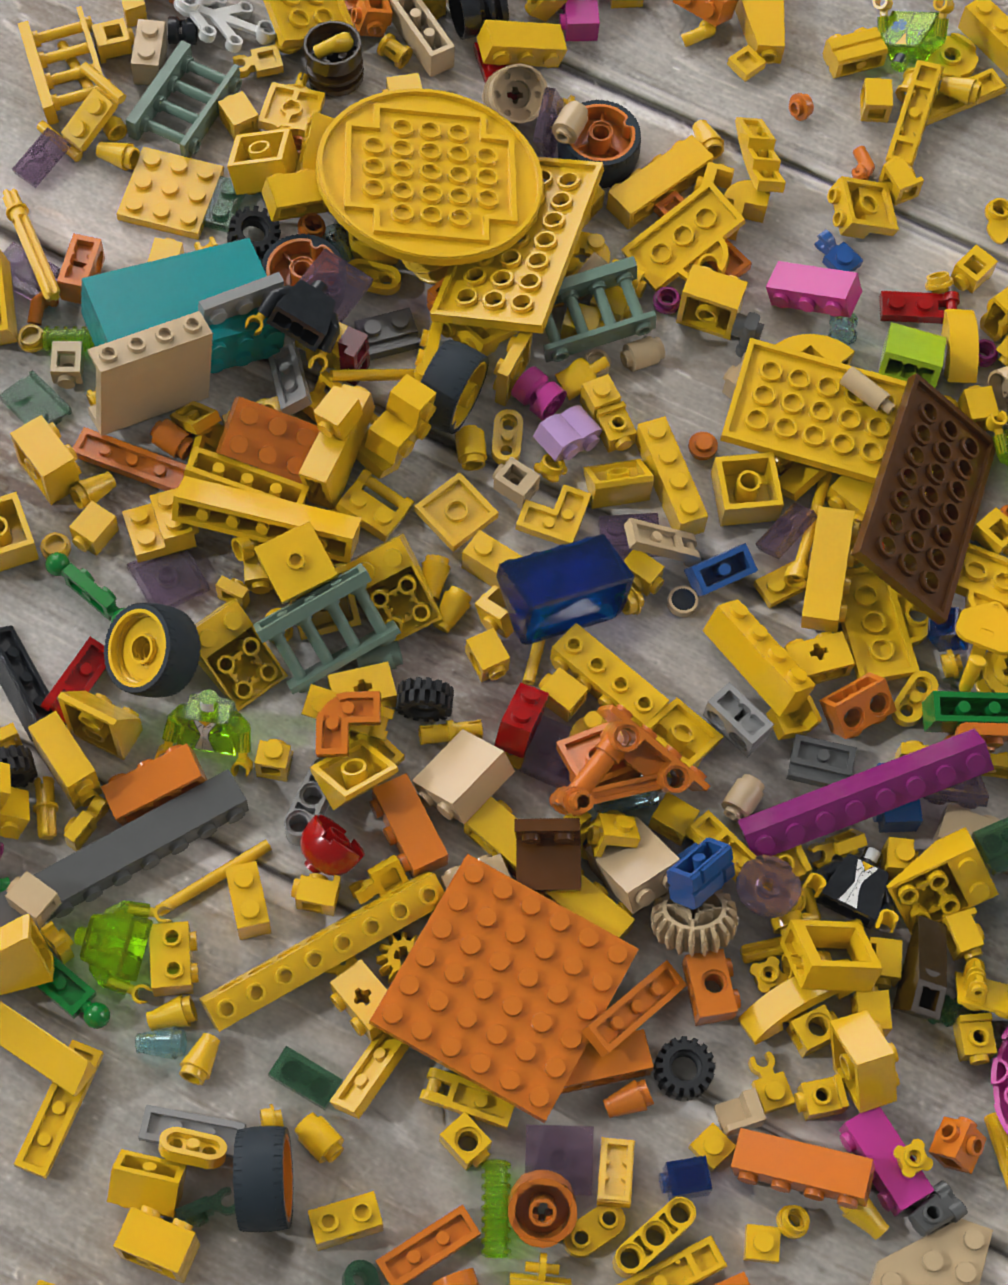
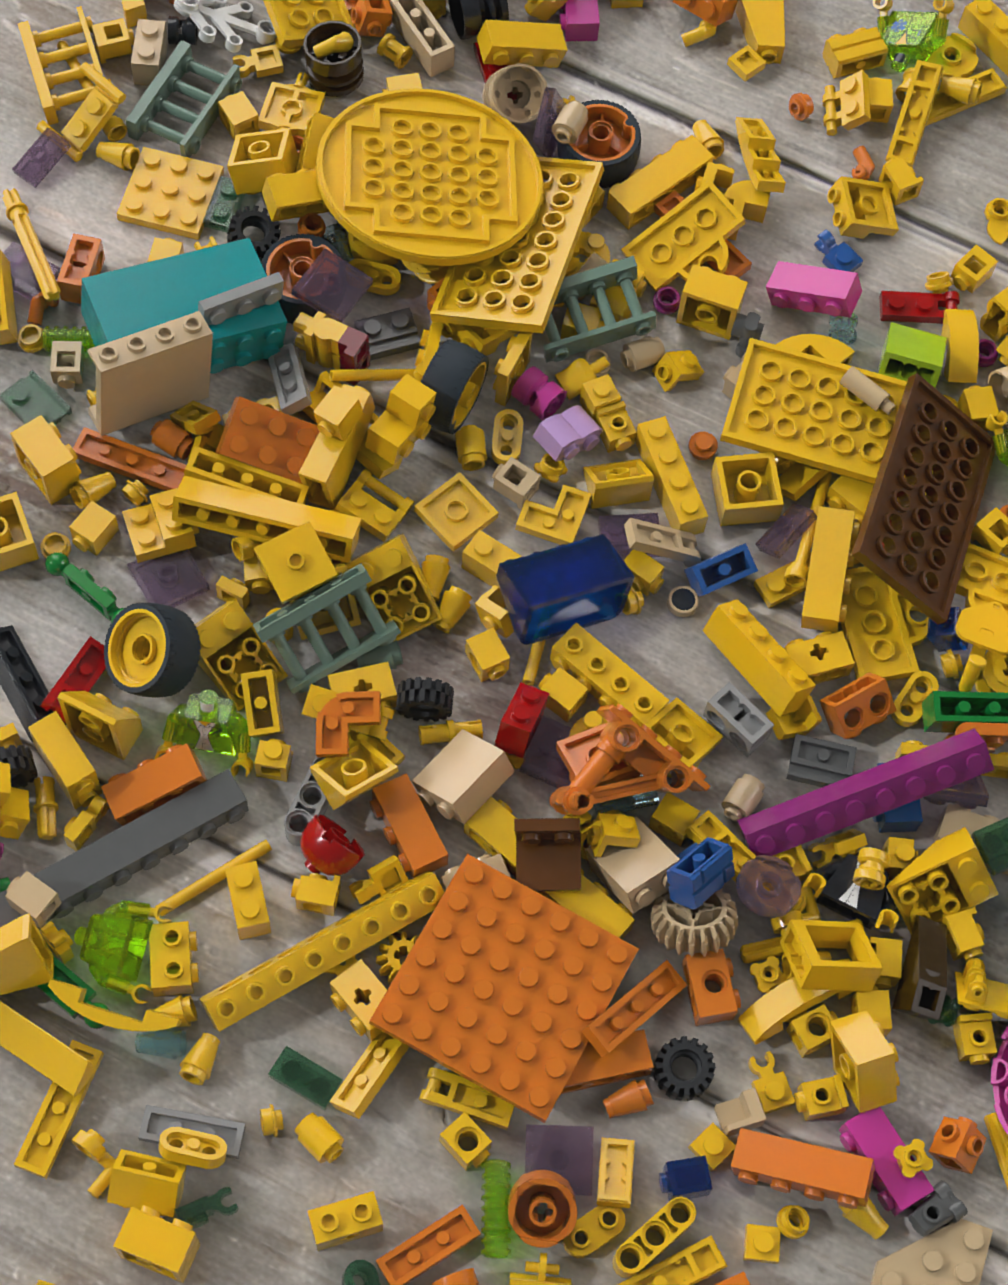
(74, 996): none -> yellow slope
(92, 1146): none -> yellow plate
(135, 492): none -> yellow plate
(262, 703): none -> yellow brick
(263, 1179): black wheel -> none
(302, 314): black torso -> none
(677, 367): none -> yellow bracket
(854, 103): none -> yellow plate
(871, 868): none -> yellow wheel

